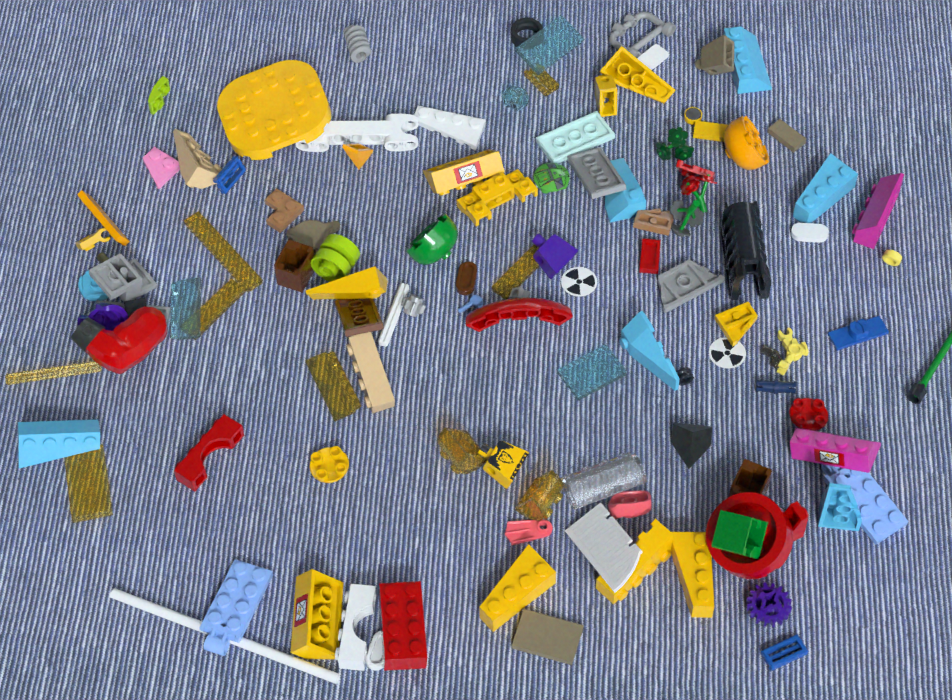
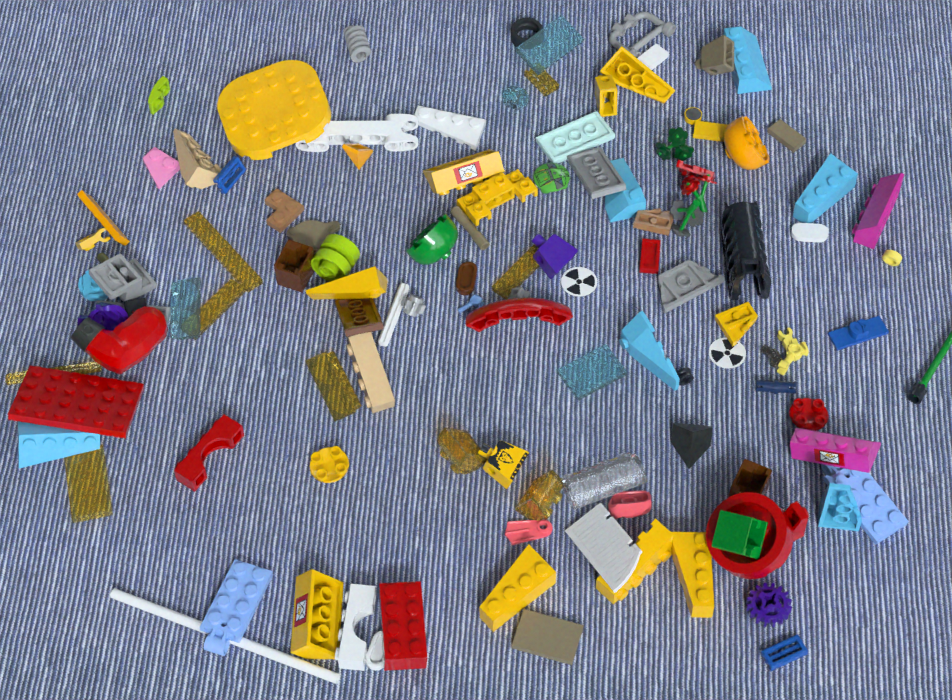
(76, 401): none -> red plate
(476, 235): none -> dark tan piece

